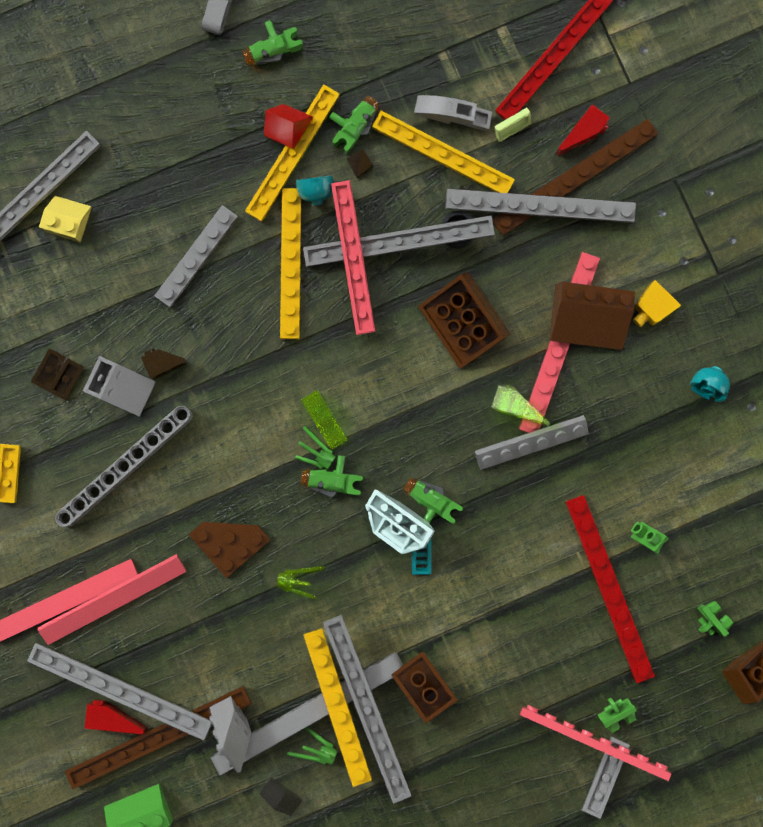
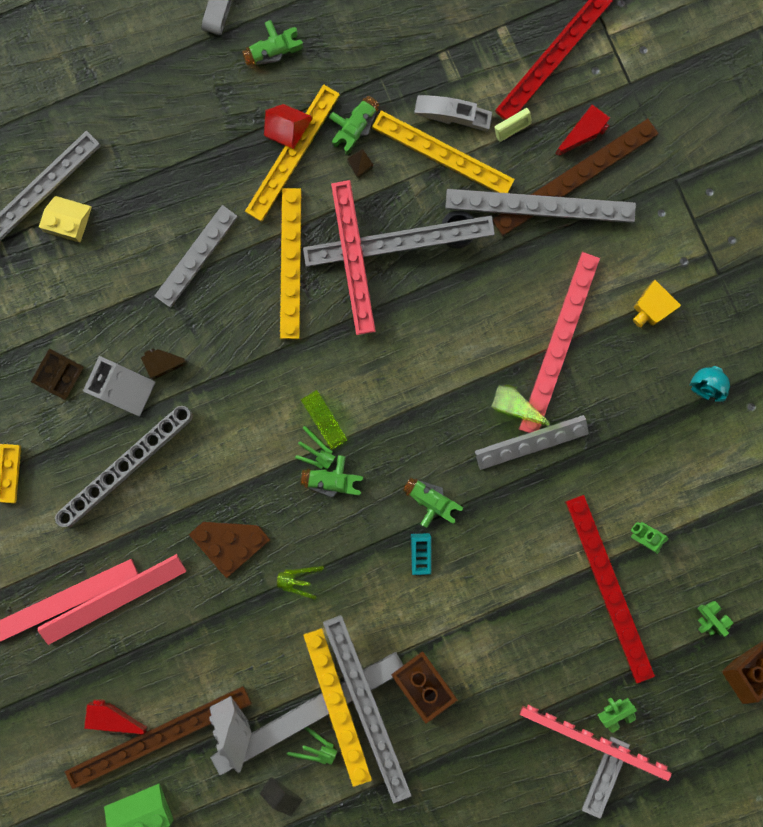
(120, 691): light grey plate -> none
(315, 189): teal cylinder -> none
(397, 523): light aqua wedge -> none
(464, 319): reddish brown slope -> none
(591, 315): reddish brown slope -> none

